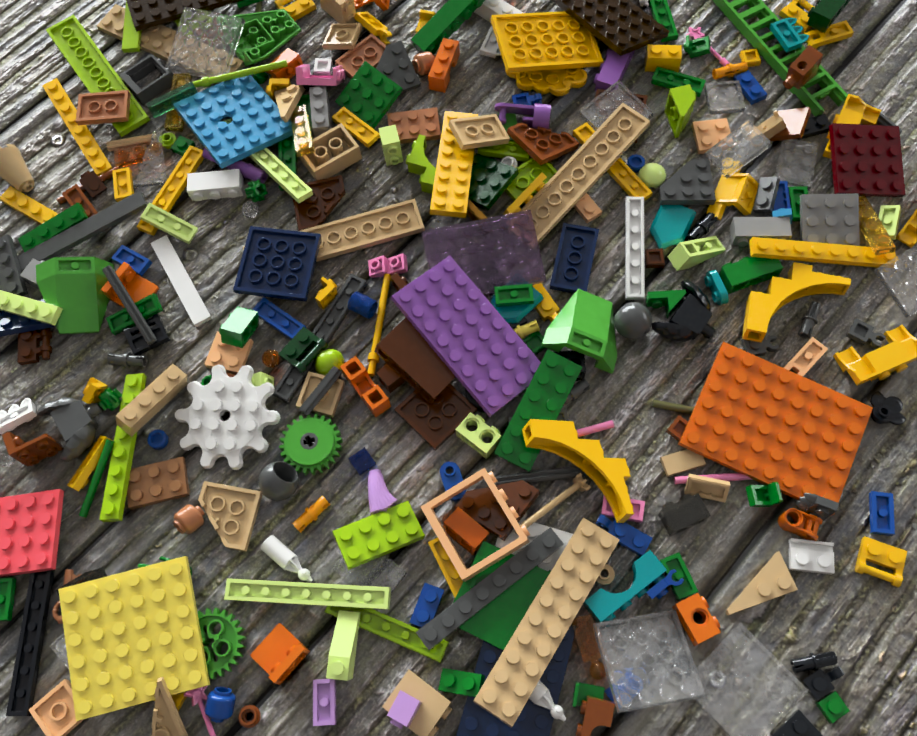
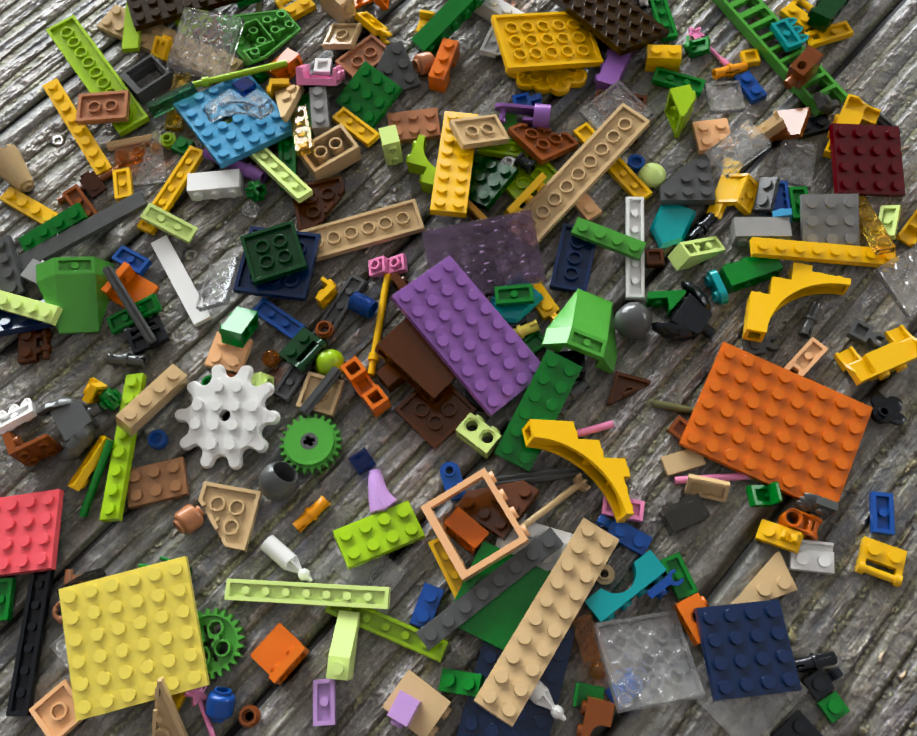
(162, 47): none -> yellow bracket
(218, 284): none -> clear plate
(231, 103): none -> clear arch
(244, 85): none -> clear blue tile
(273, 252): none -> dark green plate
(324, 325): none -> dark orange plate
(521, 159): none -> black bush
(608, 238): none -> bright green plate
(624, 386): none -> reddish brown tile
(746, 650): none -> dark blue plate
(779, 536): none -> yellow plate
(825, 103): none -> dark grey plate

